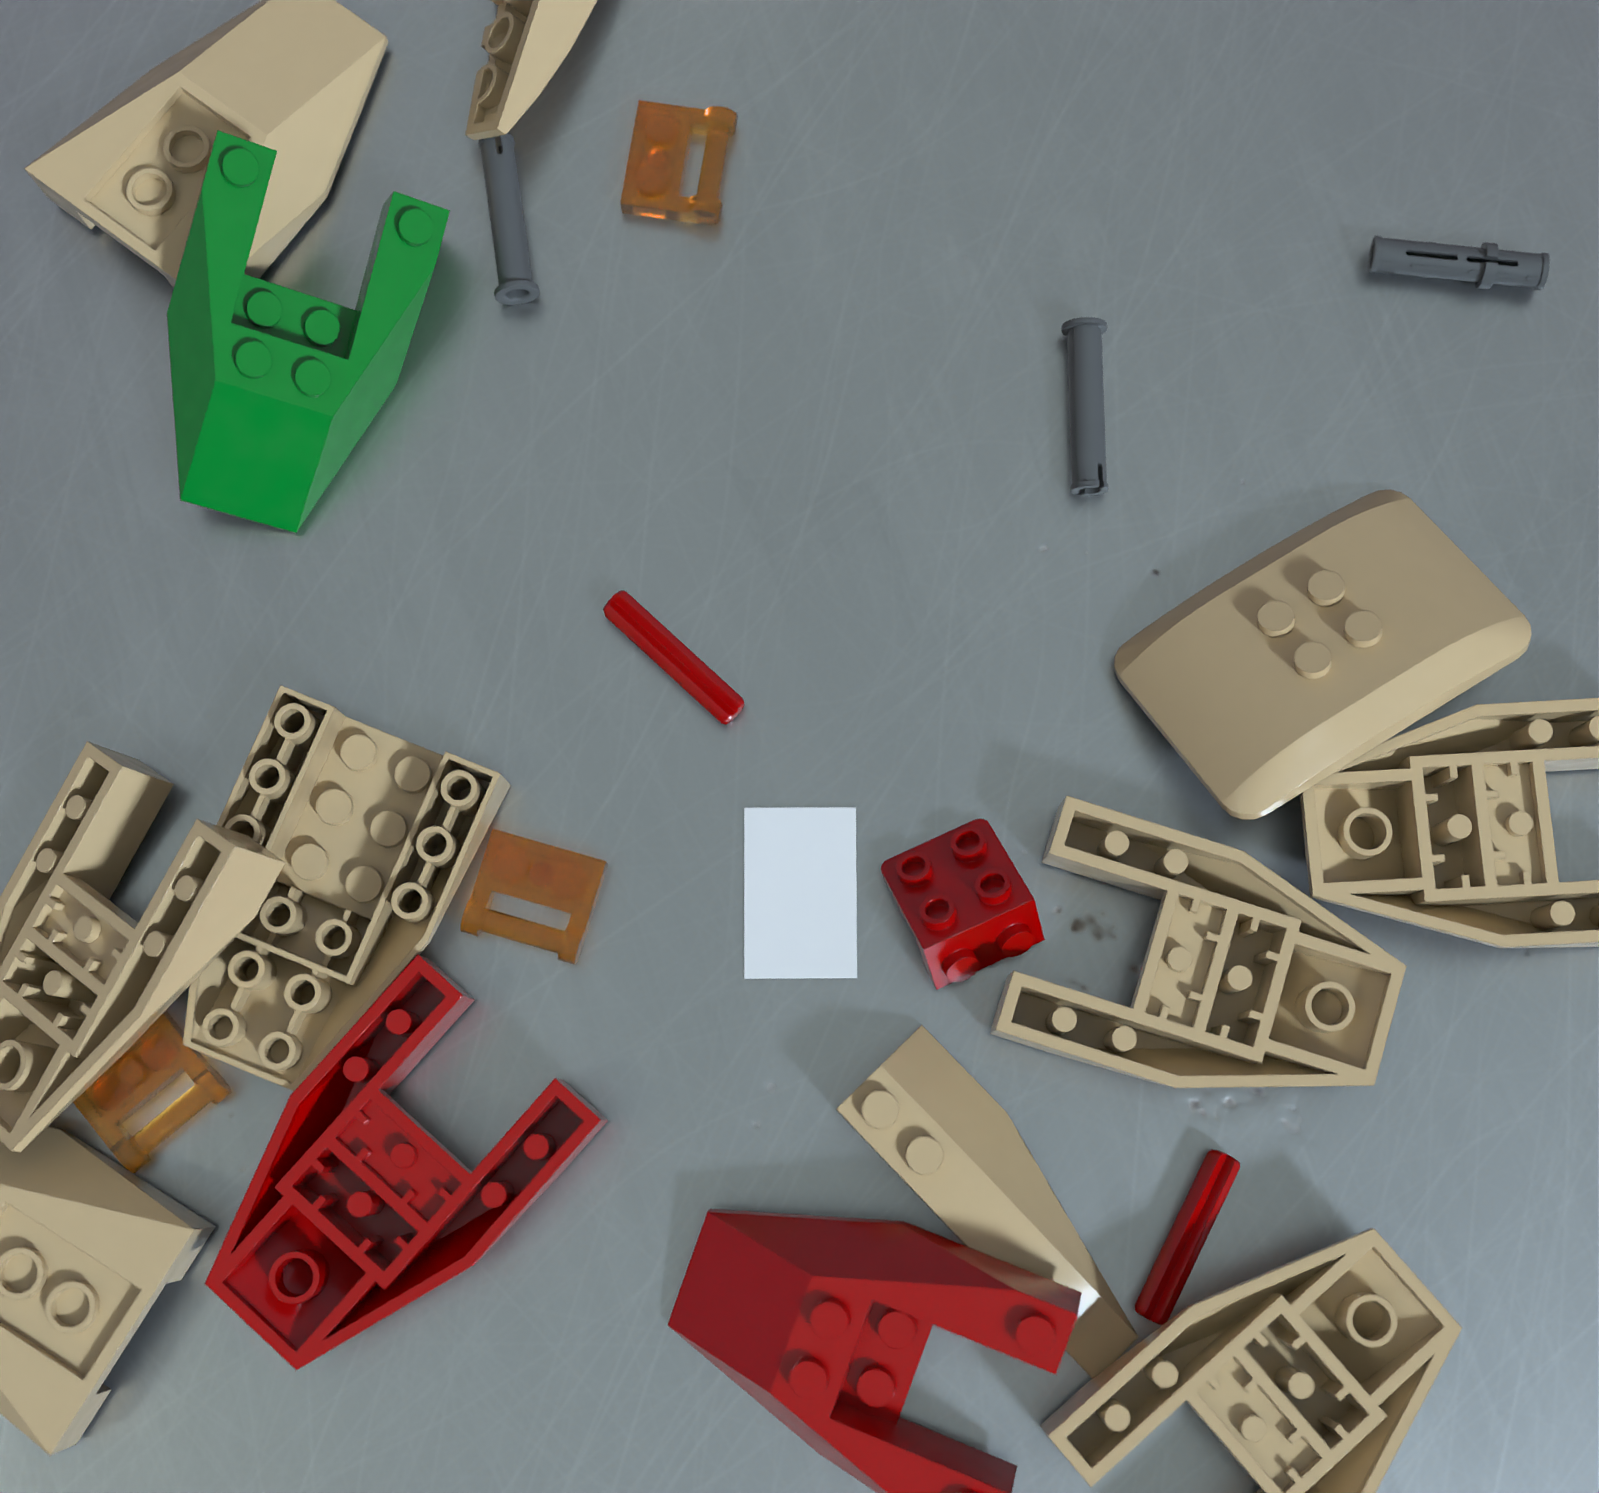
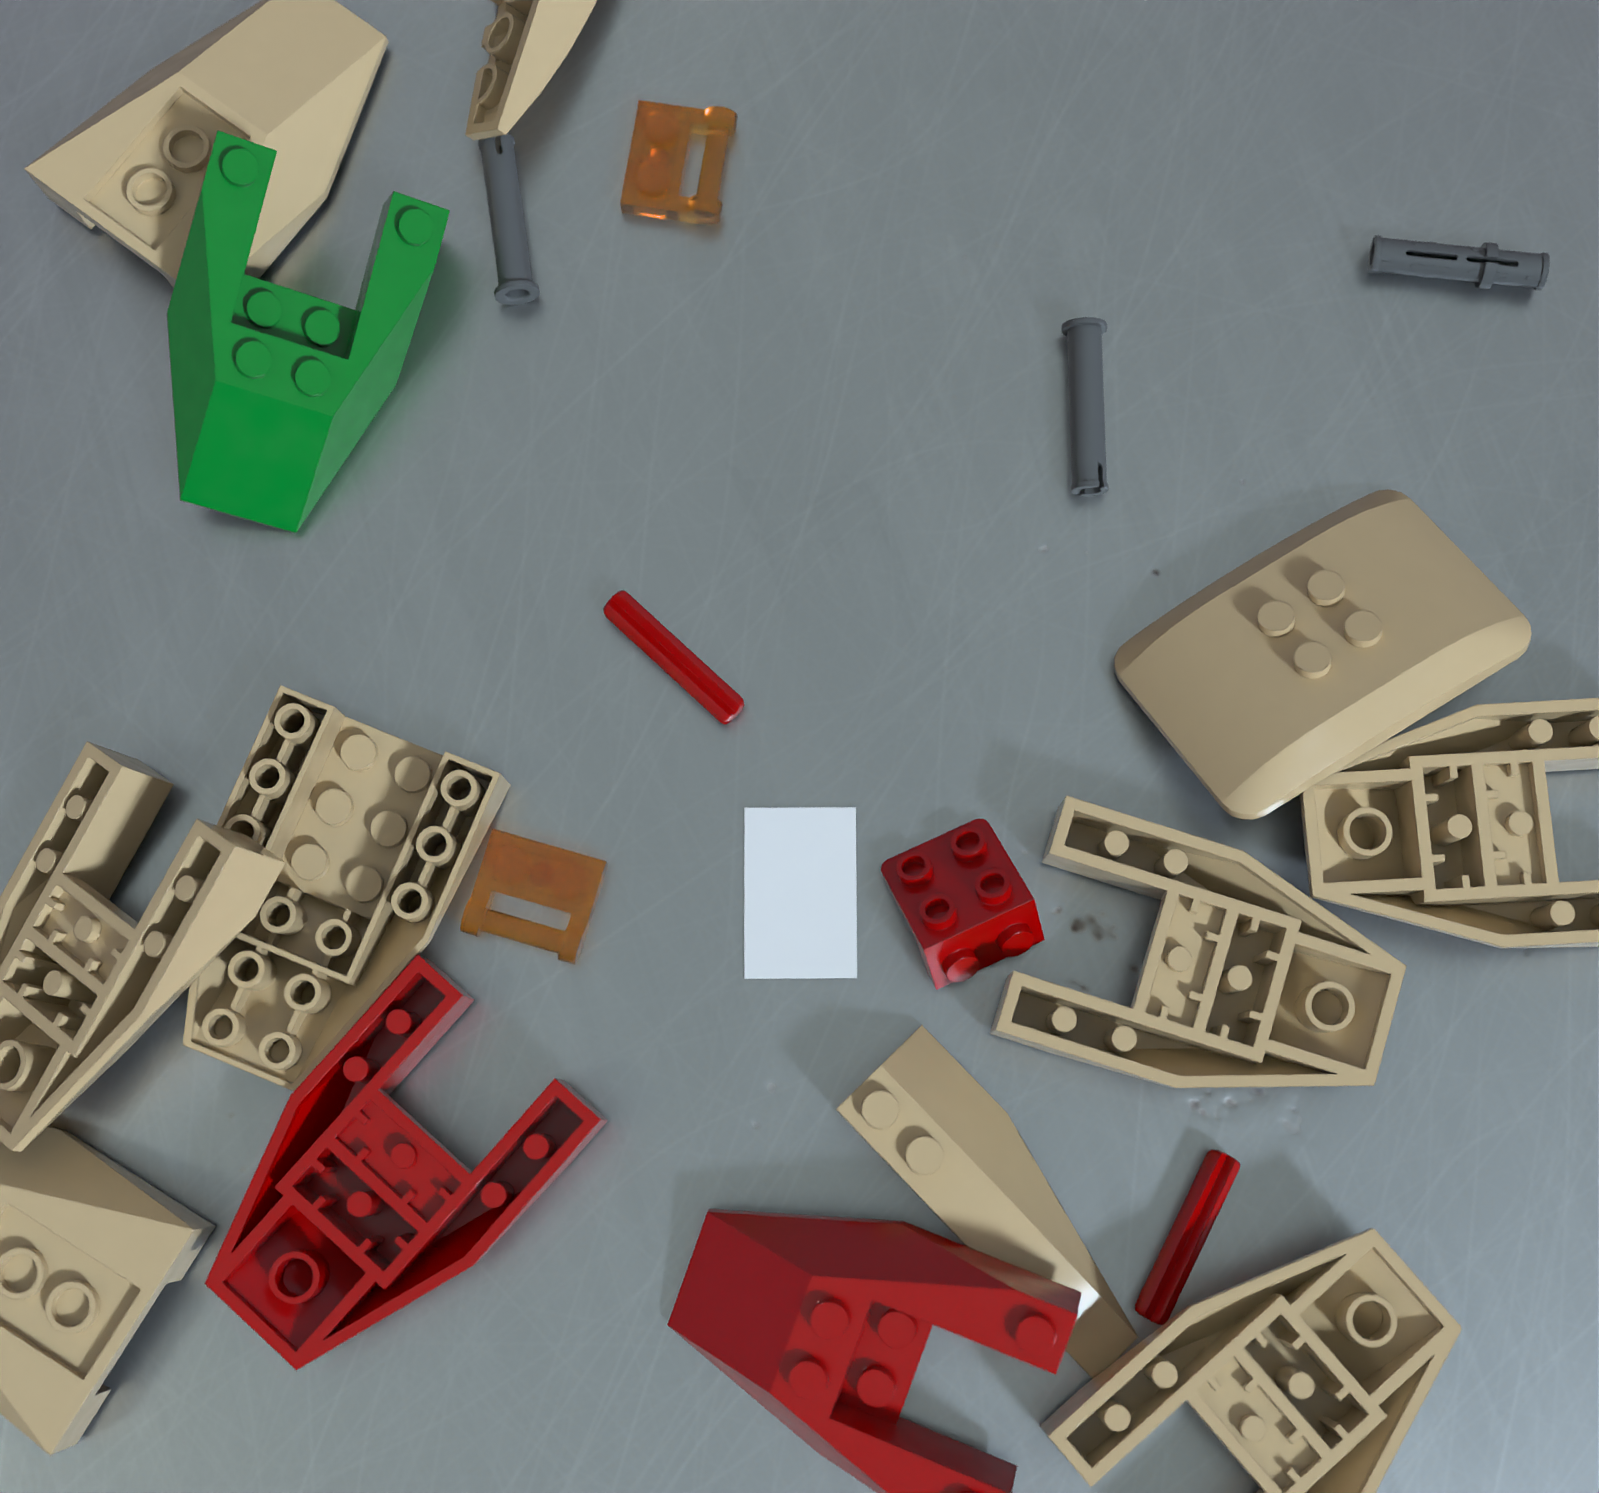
(138, 1077): clear orange plate -> none

